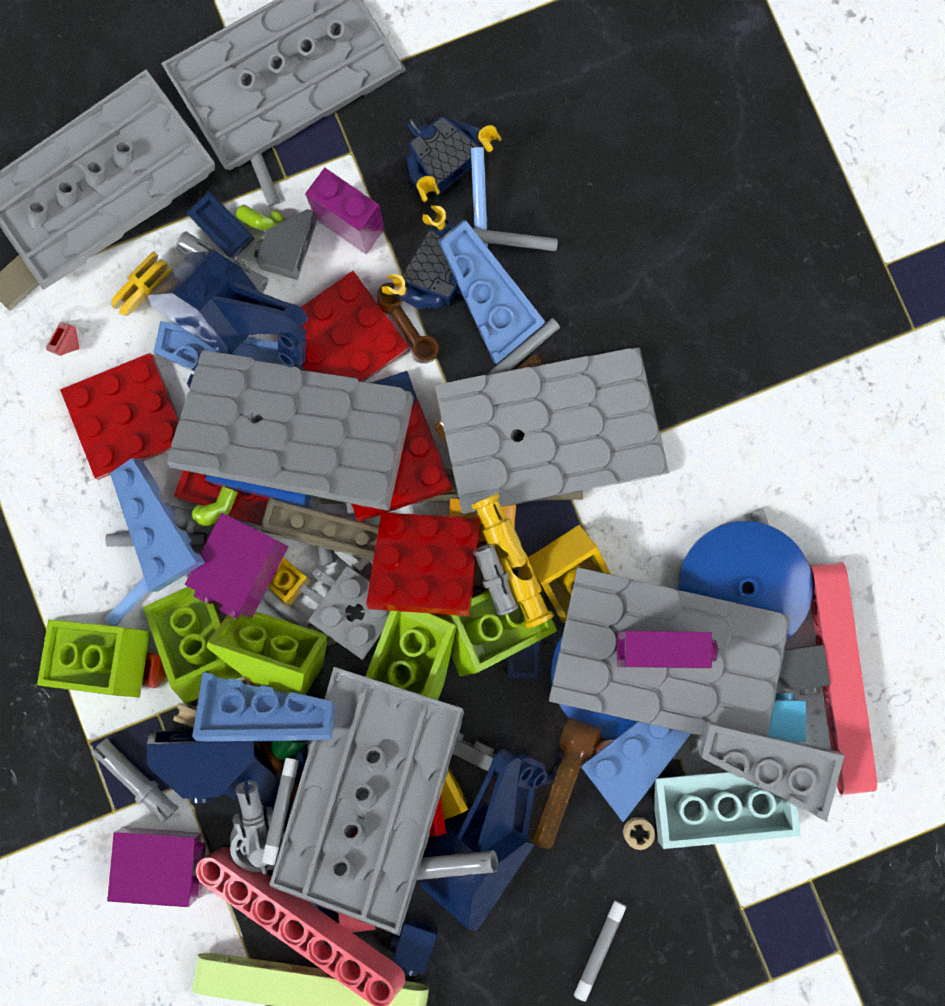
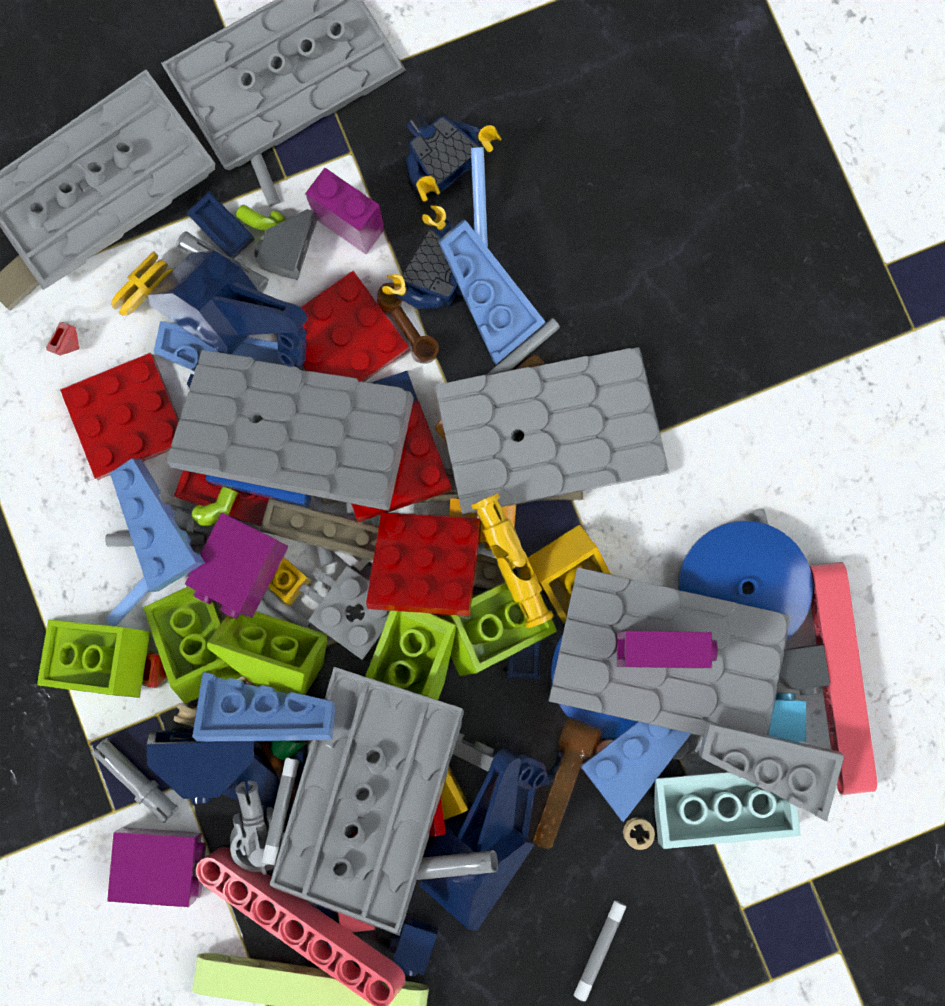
(495, 579): light grey pin -> none
(517, 240): light grey bar -> none

